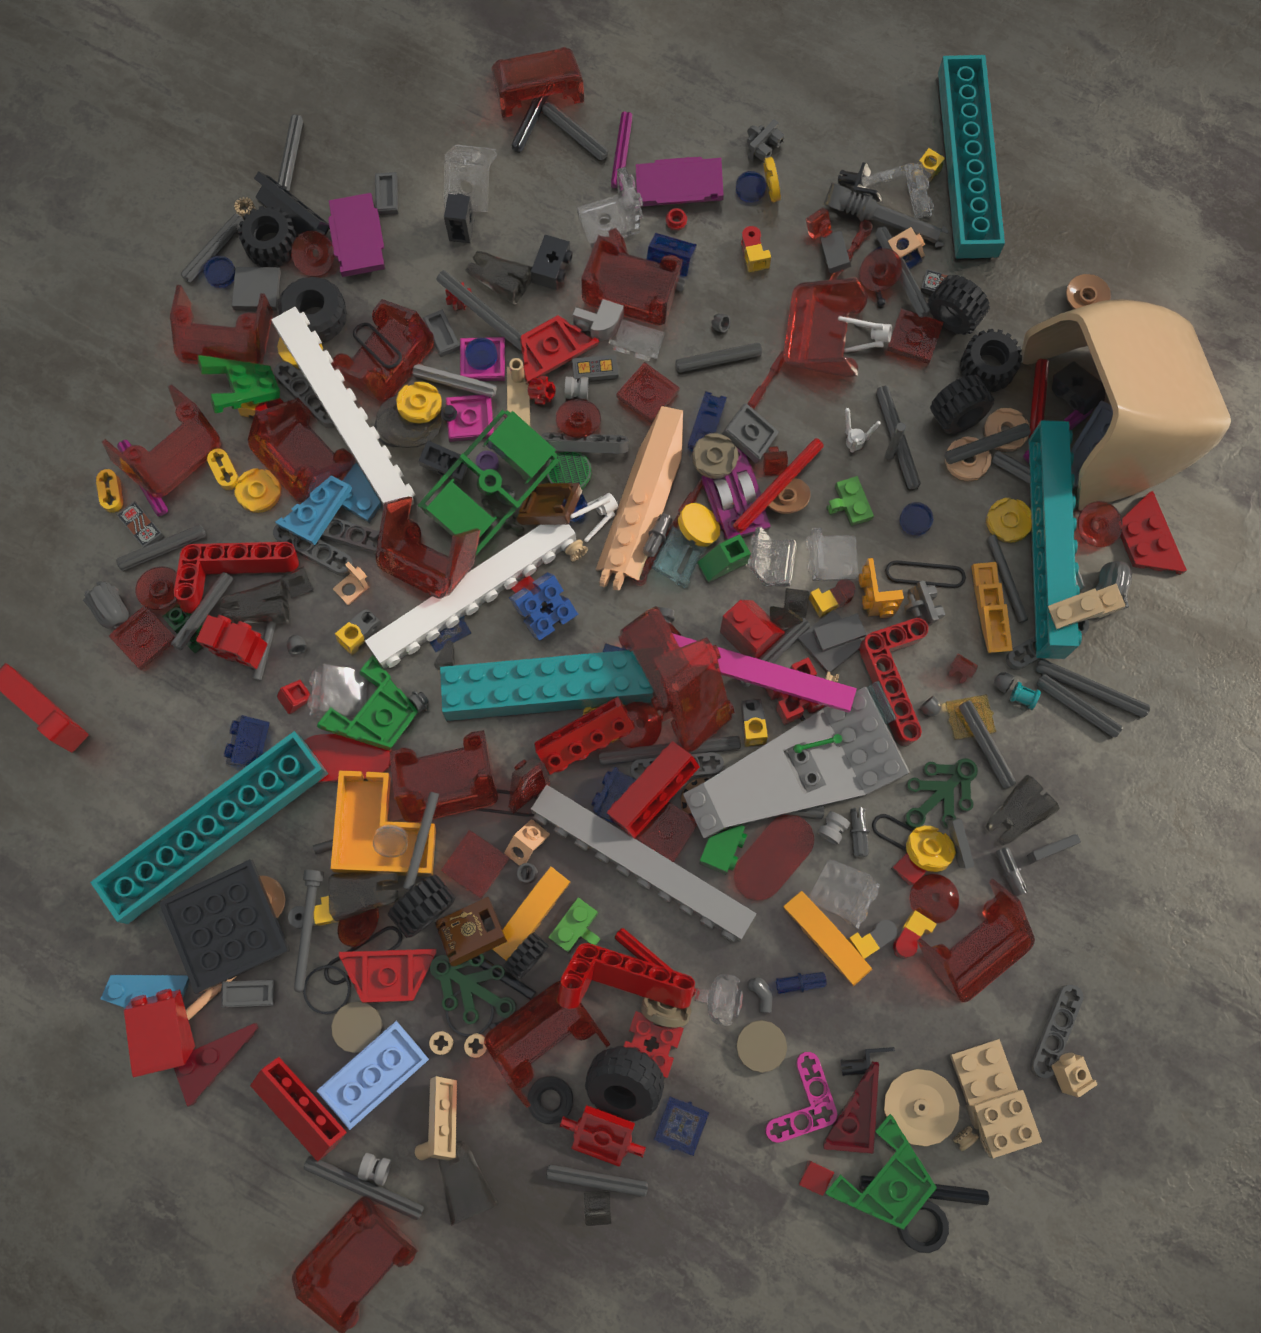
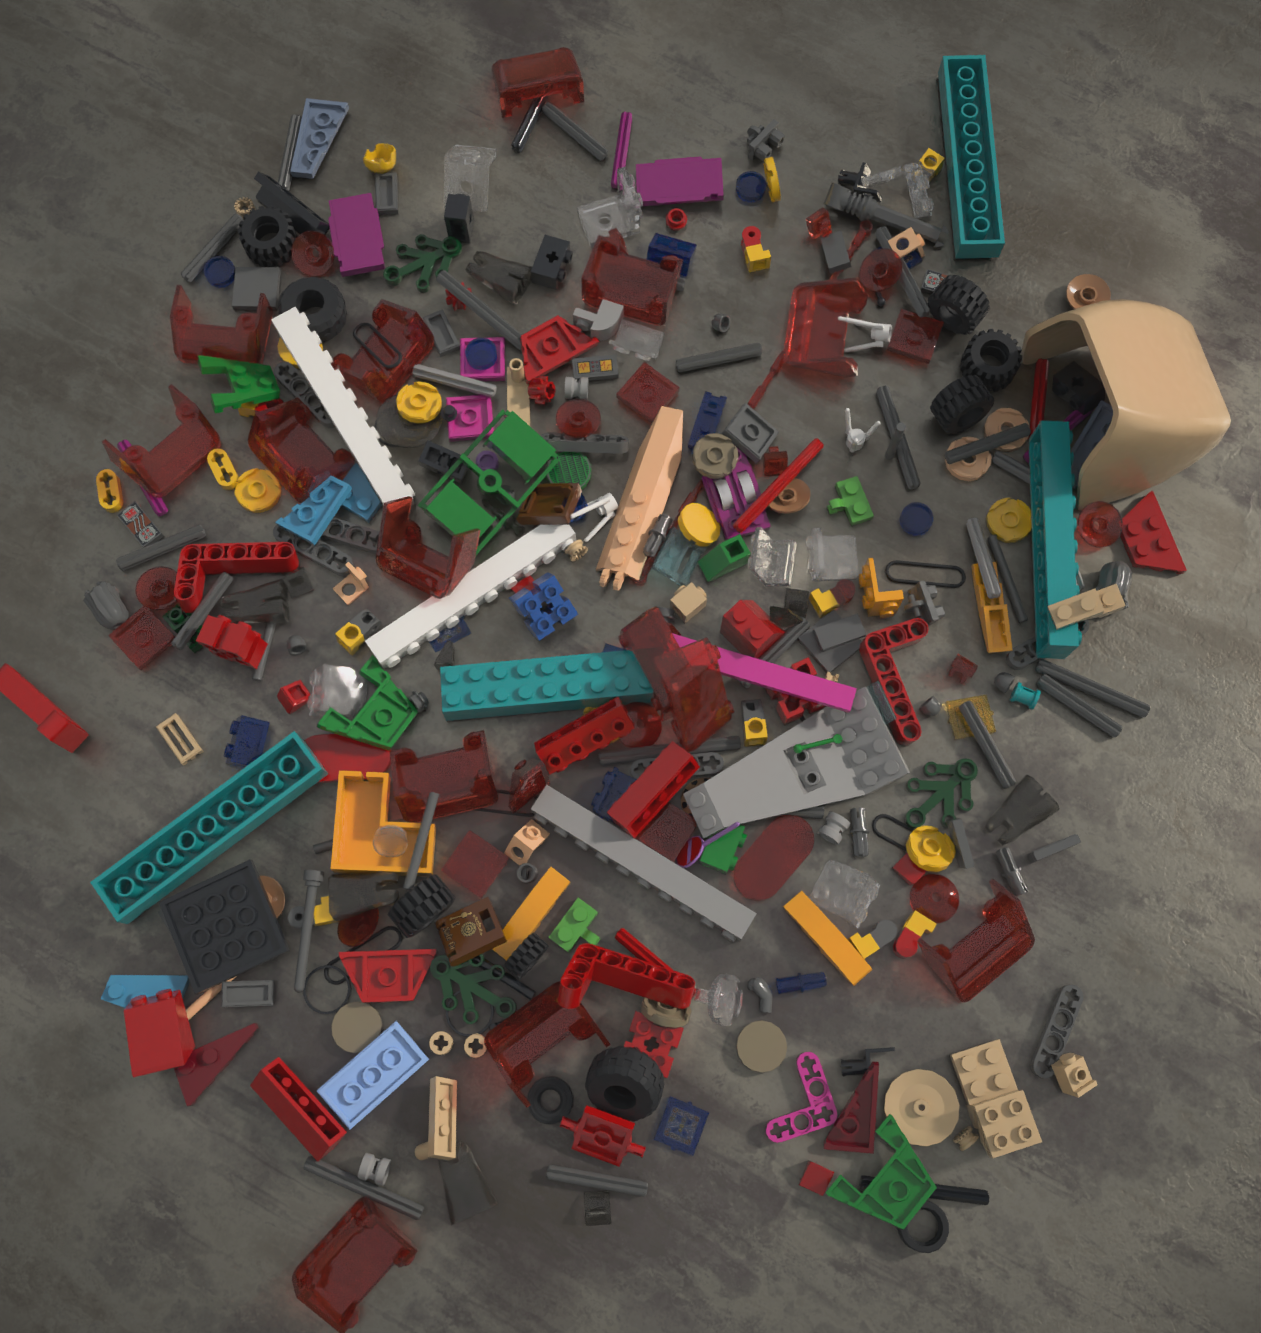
(190, 754): none -> tan tile
(316, 132): none -> sand blue wing
(381, 159): none -> yellow hair
(424, 260): none -> dark green plant
(688, 601): none -> tan brick
(695, 846): none -> piece
(983, 558): none -> light grey axle

